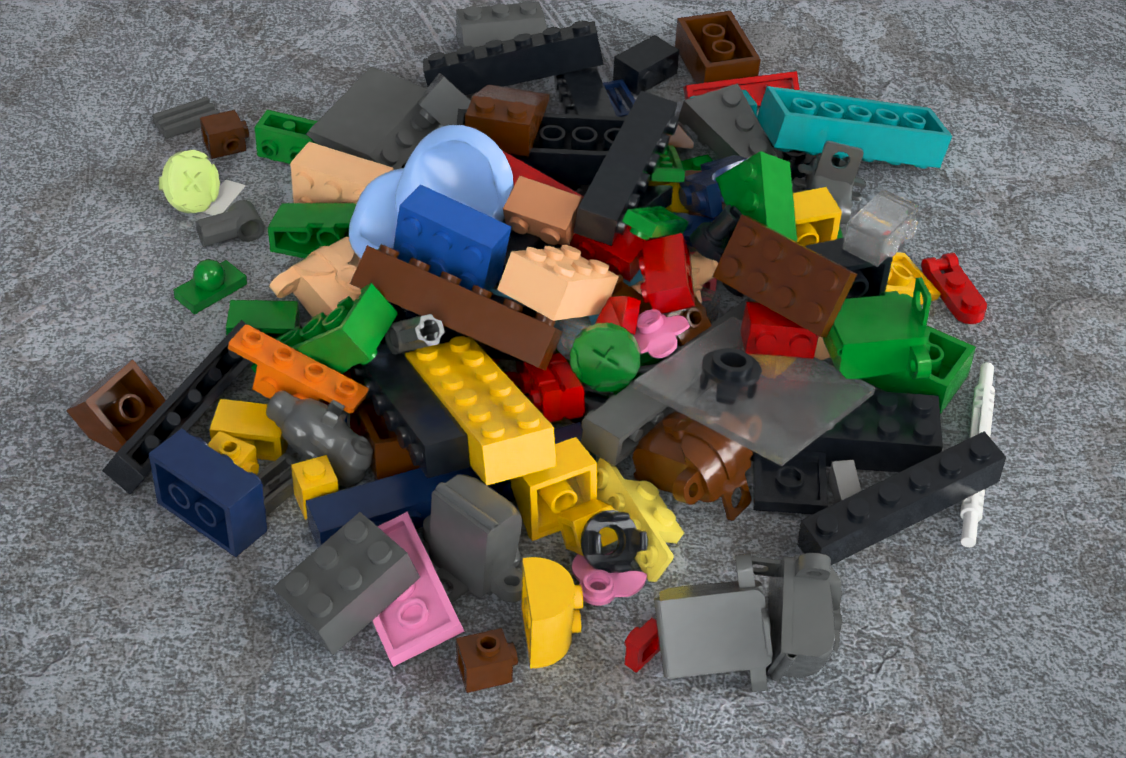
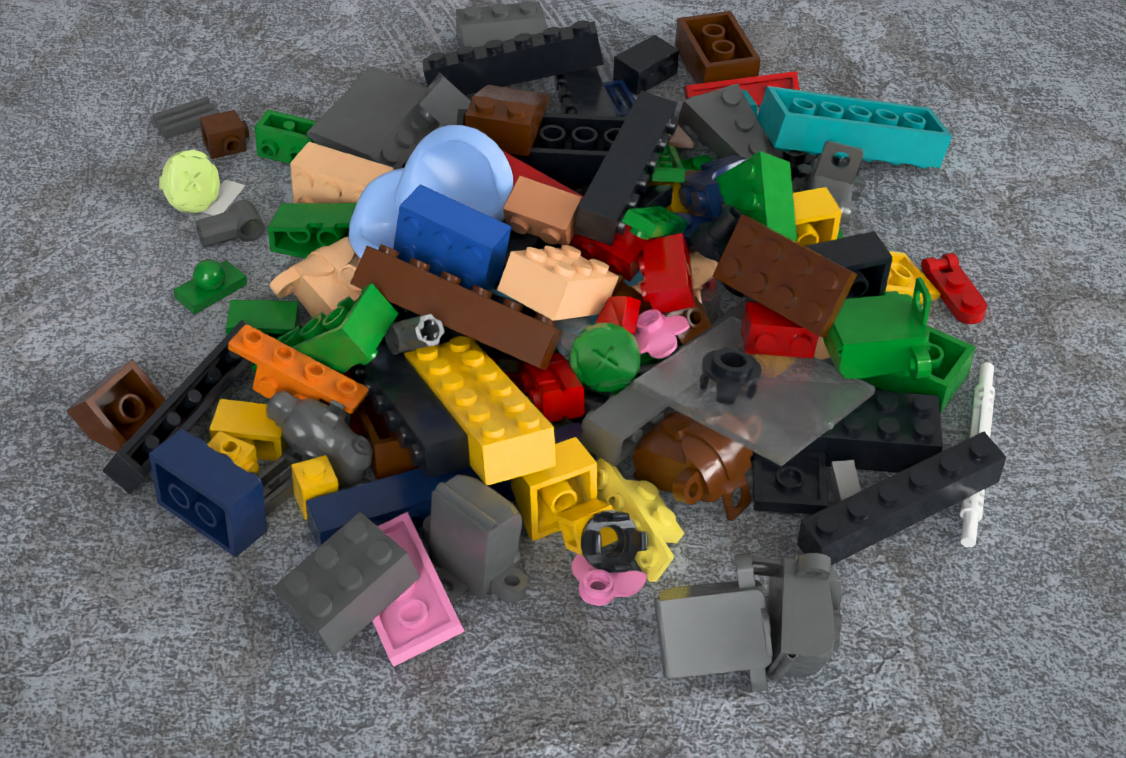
(485, 660): reddish brown brick -> none
(548, 610): yellow brick -> none
(641, 645): red plate -> none
(880, 227): clear brick -> none

